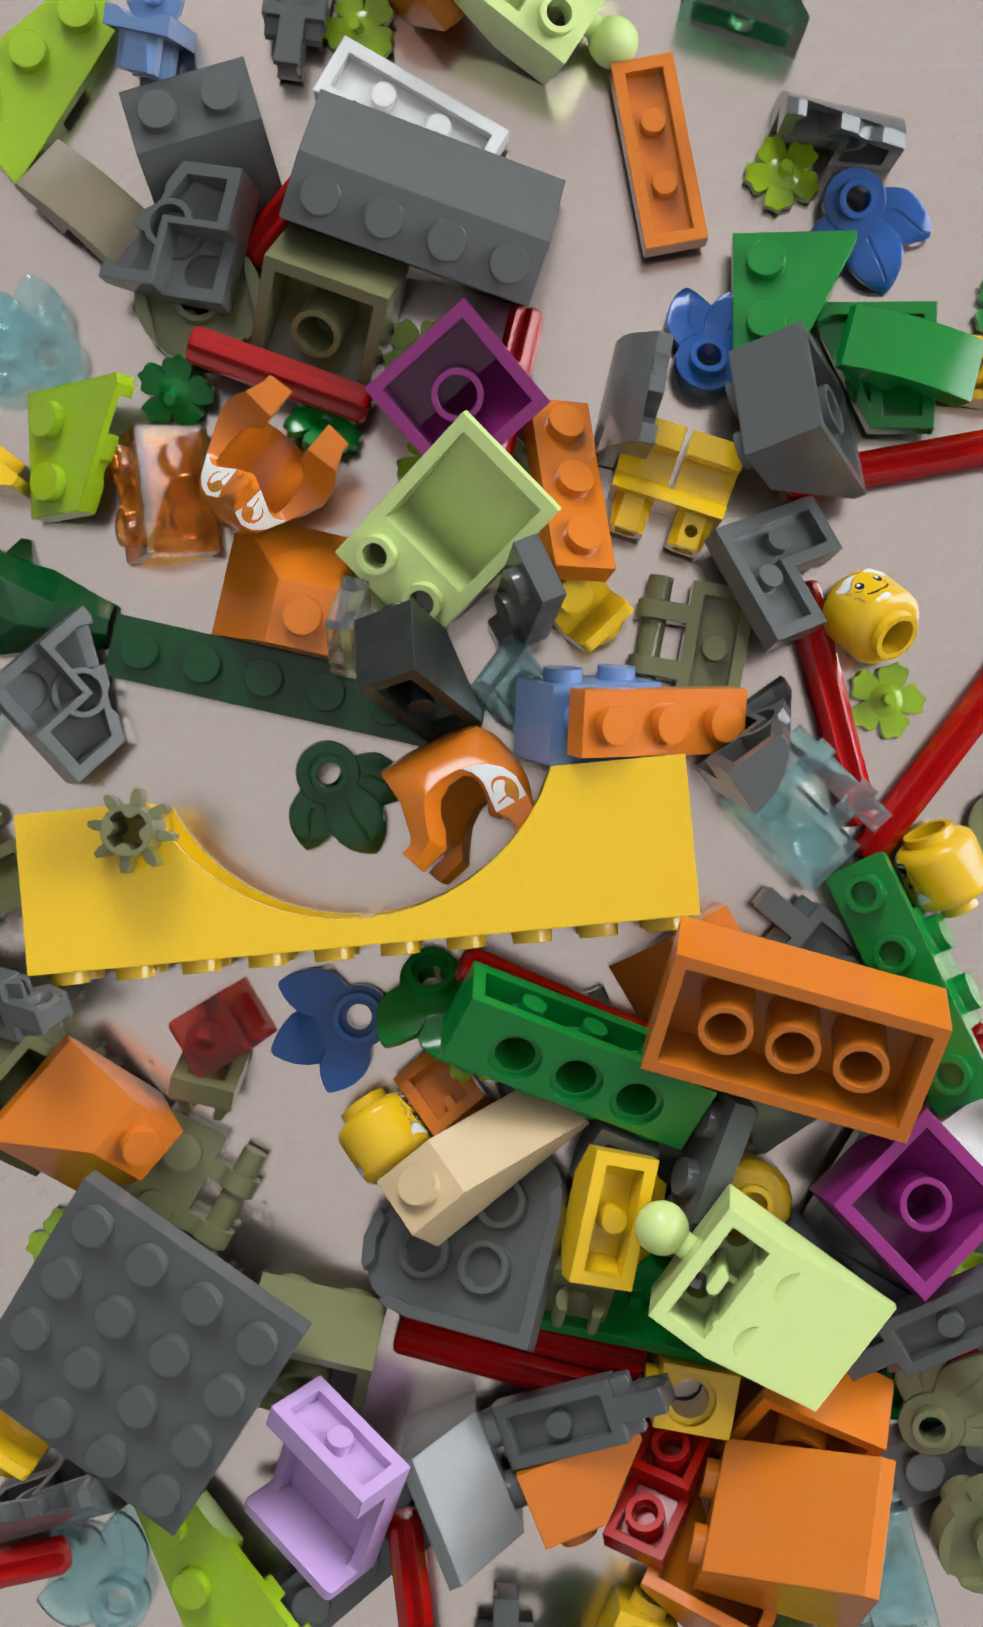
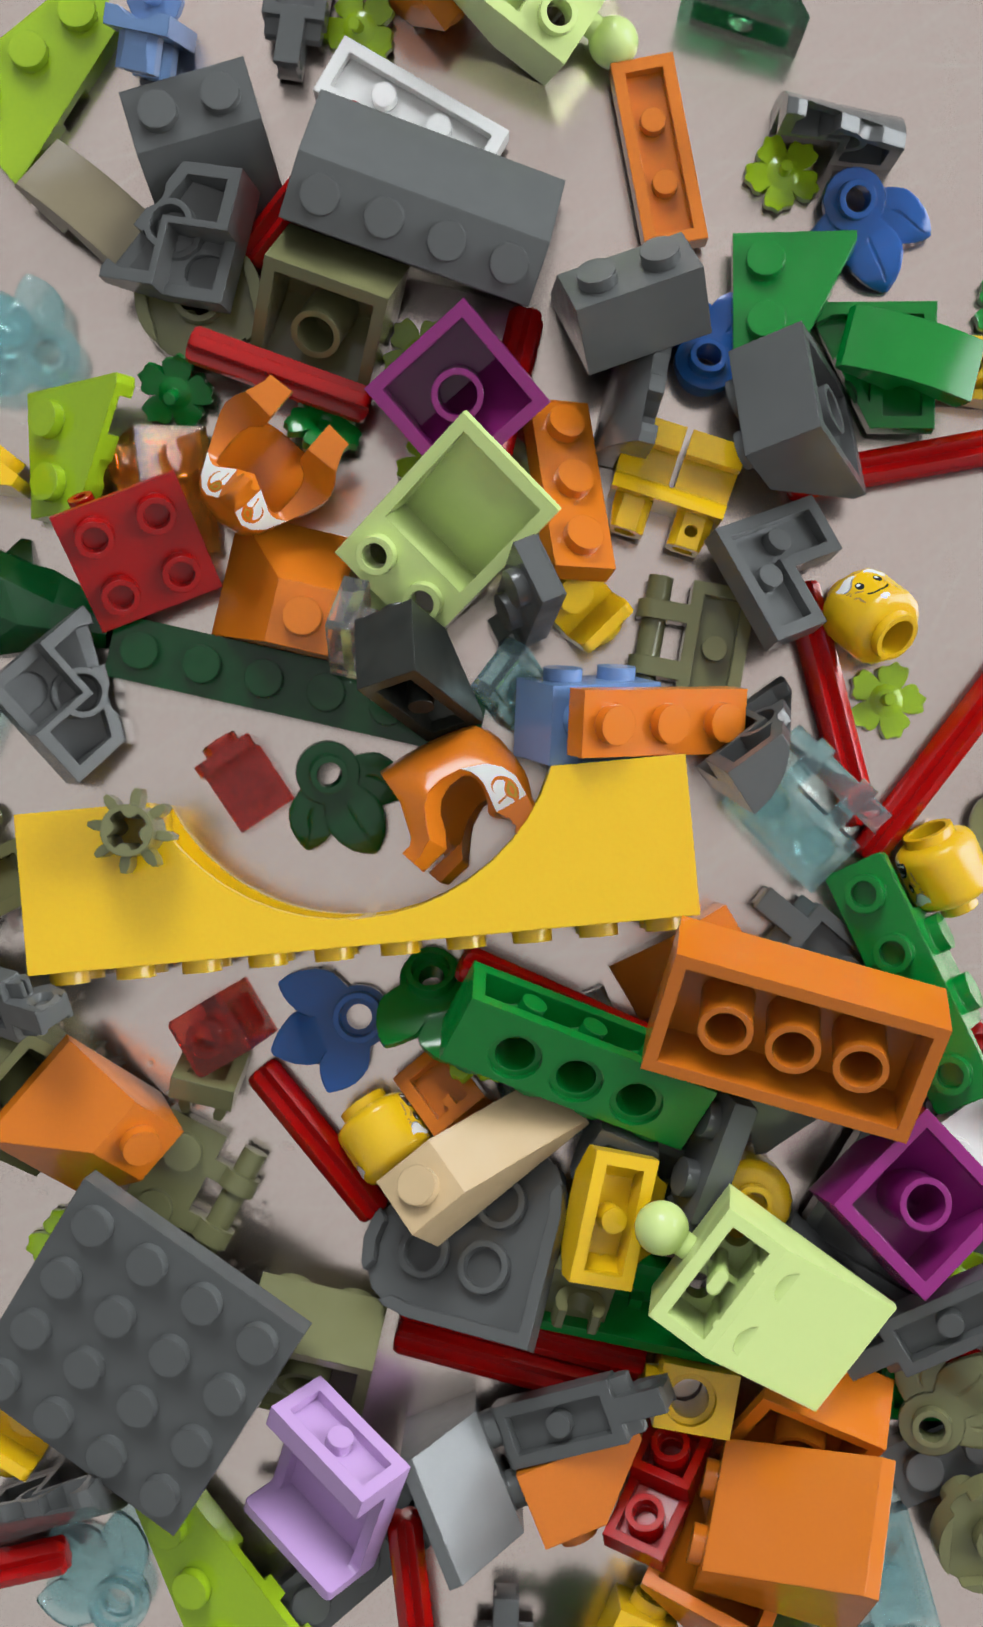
(135, 550): none -> red hinge
(244, 779): none -> clear red bracket
(315, 1138): none -> red axle
(633, 302): none -> dark grey slope

